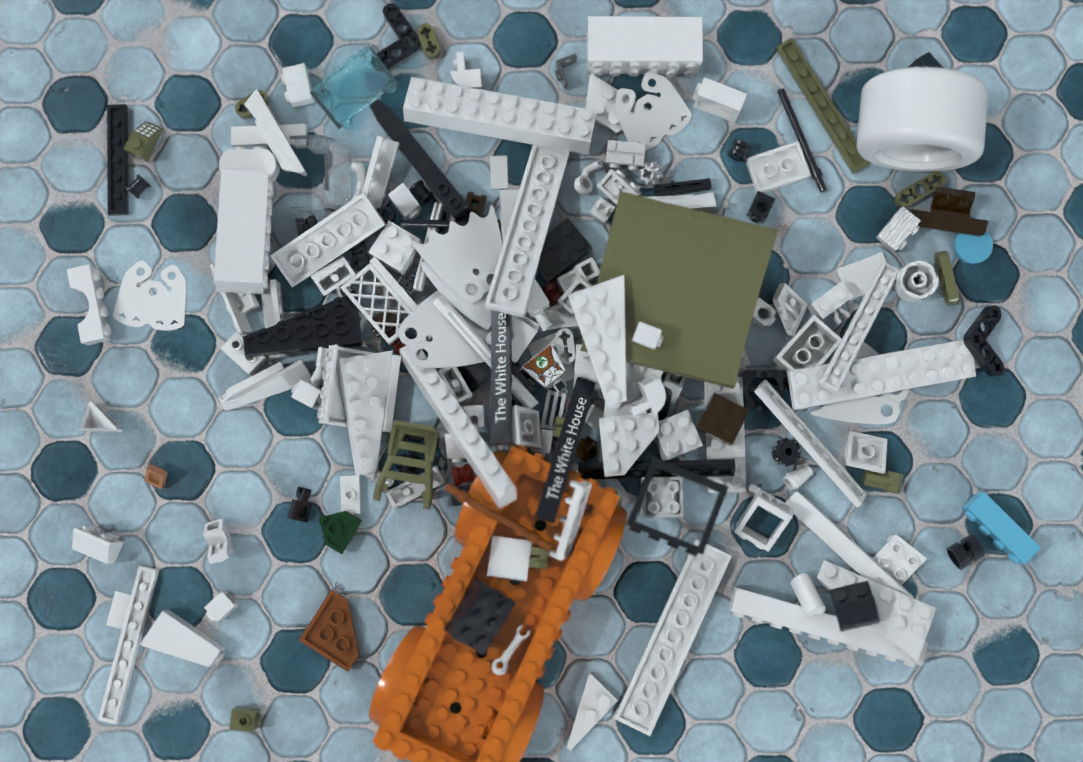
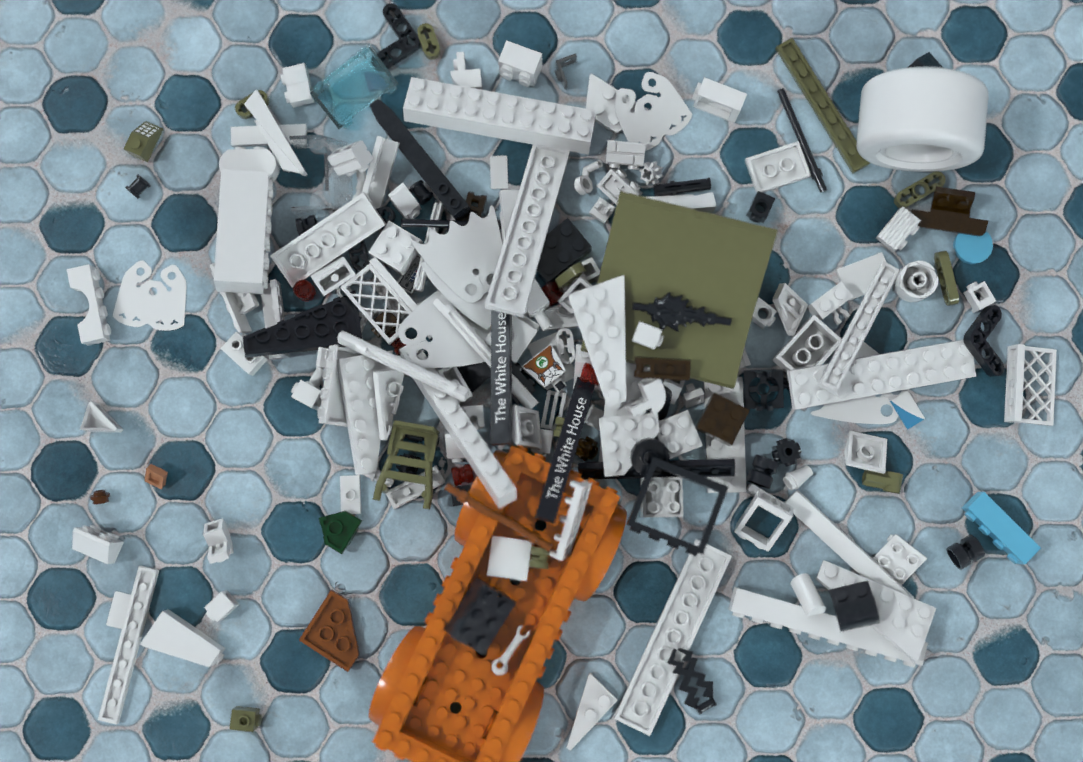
(100, 497): none -> reddish brown plate
(117, 160): black tile -> none
(265, 384): white wedge -> none
(300, 508): black plate -> none
(304, 290): none -> clear red wheel
(350, 159): none -> white brick
(387, 393): none -> white wing
(404, 366): none -> white piece
(520, 64): none -> white brick
(570, 275): none -> olive beam
(588, 374): none -> clear red wheel
(644, 45): white brick -> none
(644, 451): none -> black tile
(663, 368): none -> dark brown plate
(673, 312): none -> black piece
(688, 673): none -> black piece
(693, 397): none -> white tile
(739, 150): black wheel -> none
(762, 471): none -> black wheel
(810, 443): white tile -> none
(907, 409): none -> sticker
(984, 296): none -> white brick
(1014, 385): none -> white fence

